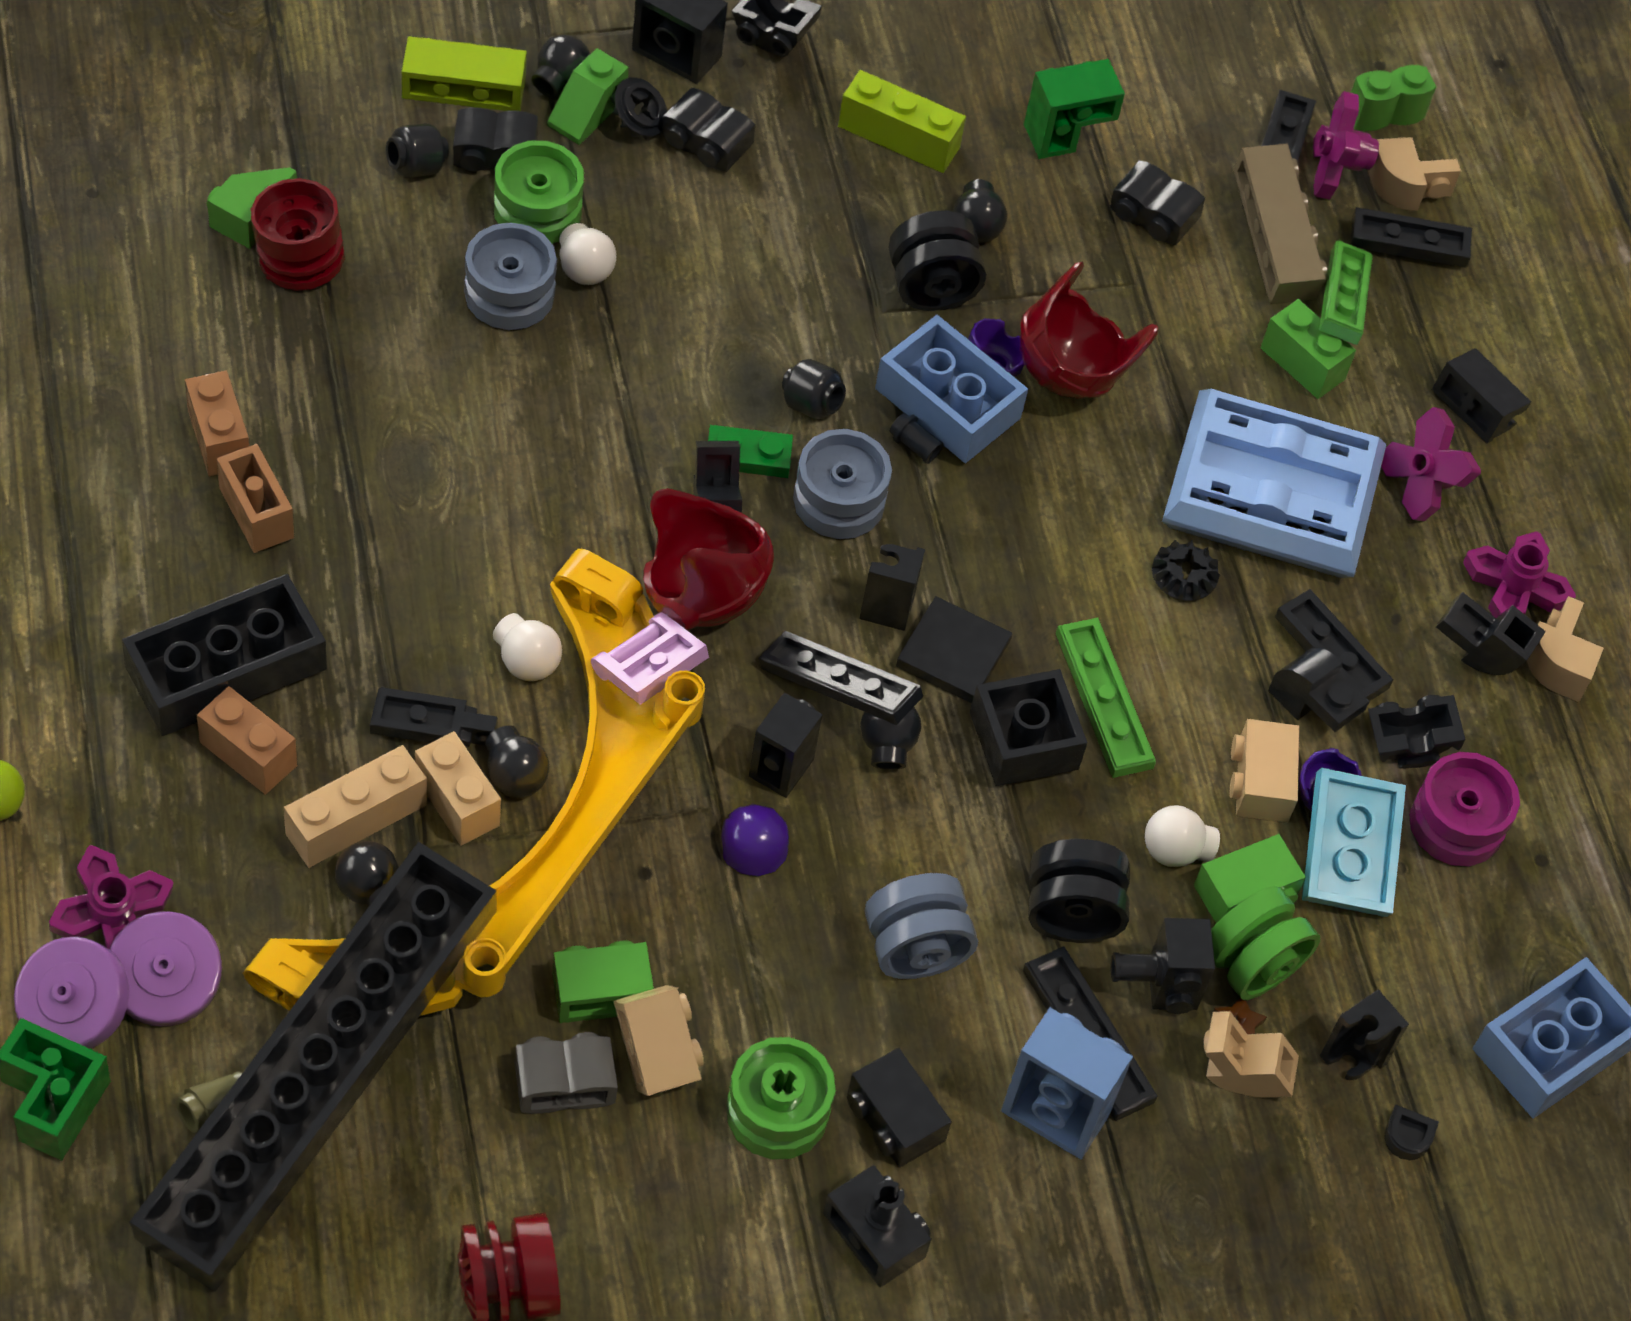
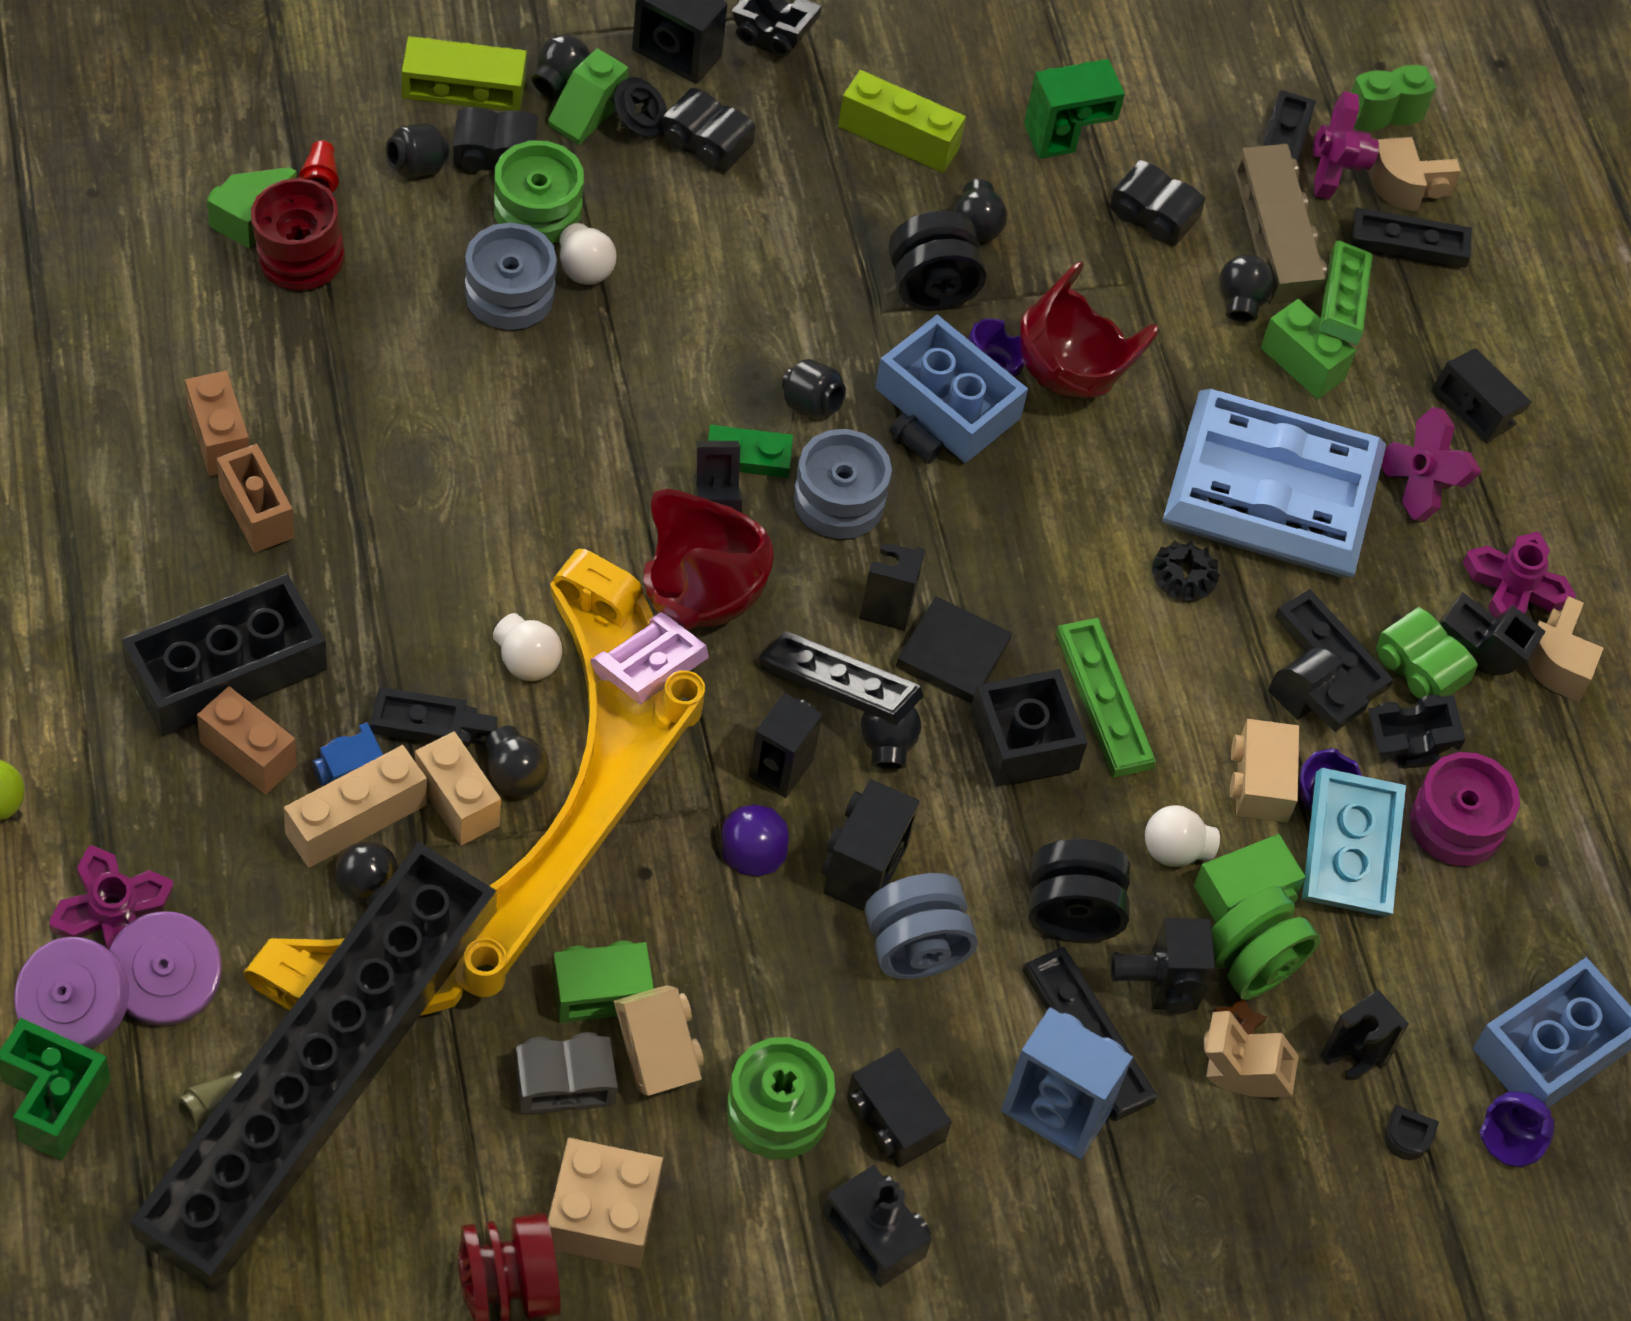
(321, 165): none -> red cone
(346, 755): none -> blue brick
(604, 1202): none -> tan brick
(870, 844): none -> black brick
(1245, 286): none -> black piece
(1425, 655): none -> bright green brick
(1517, 1129): none -> dark purple hair

